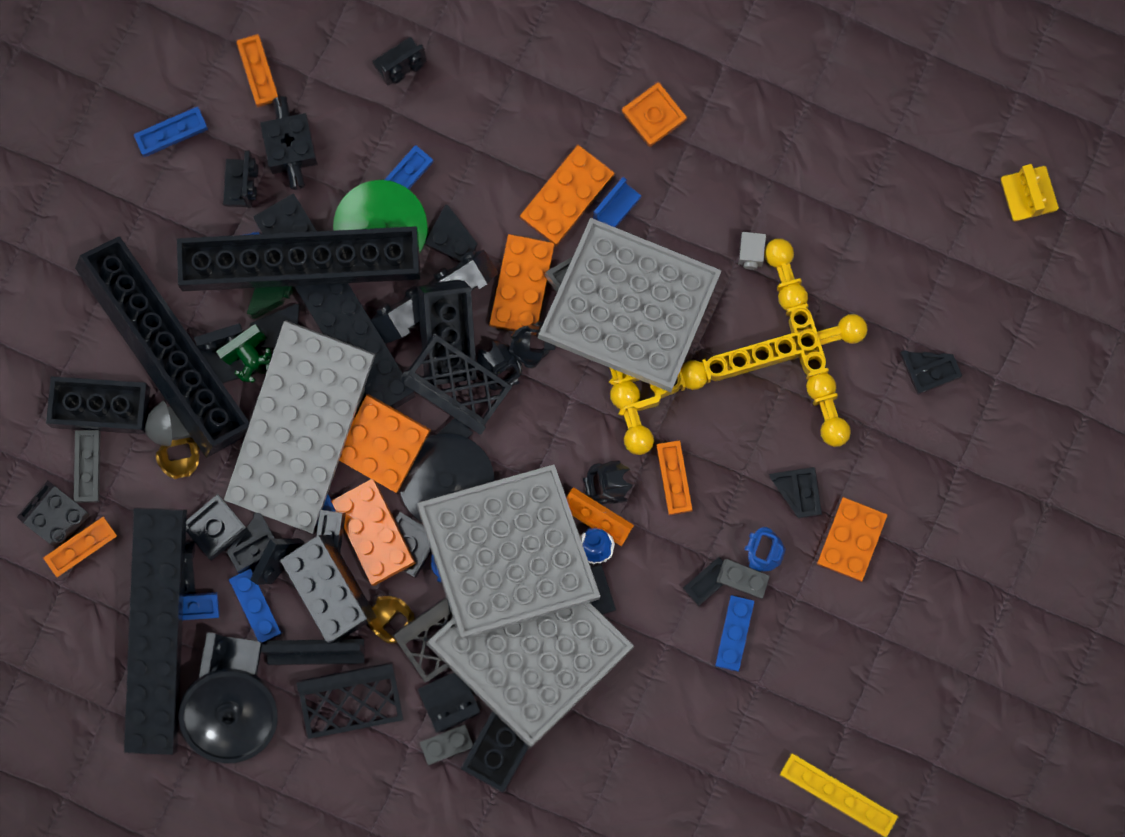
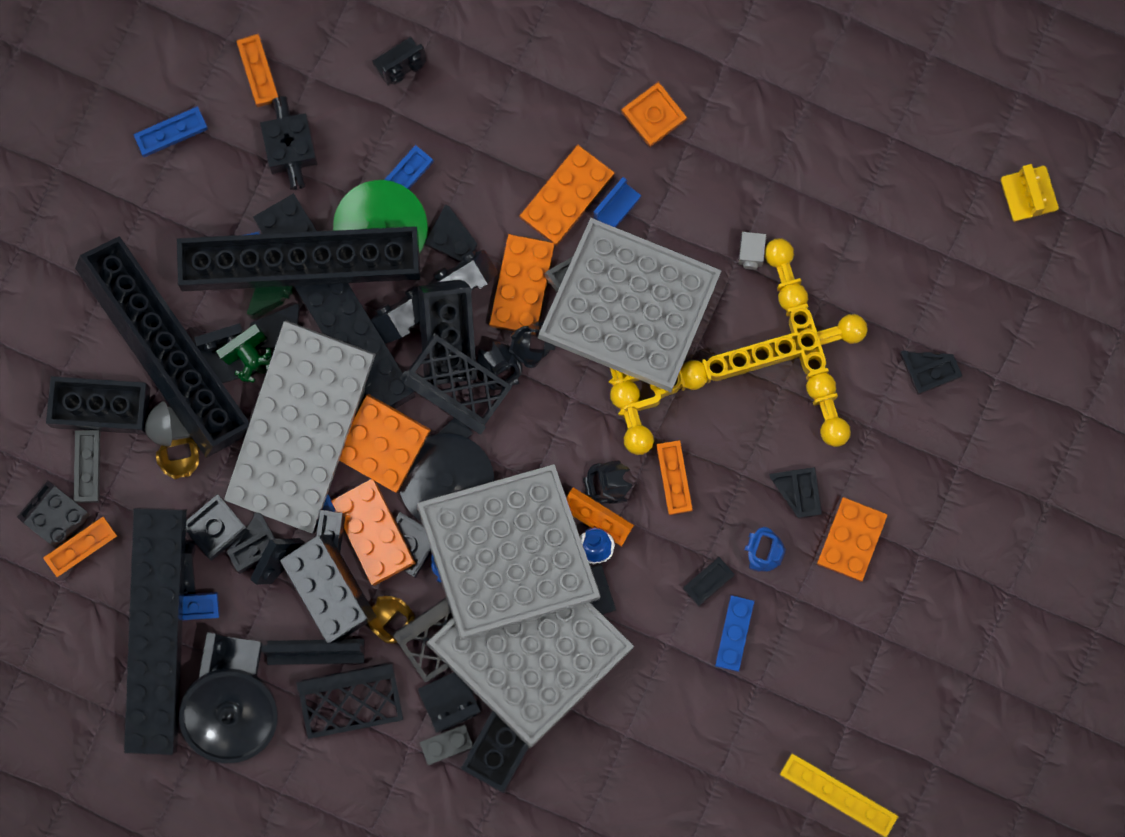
(239, 181): black bracket -> none
(255, 607): blue plate -> none
(743, 579): dark grey plate -> none

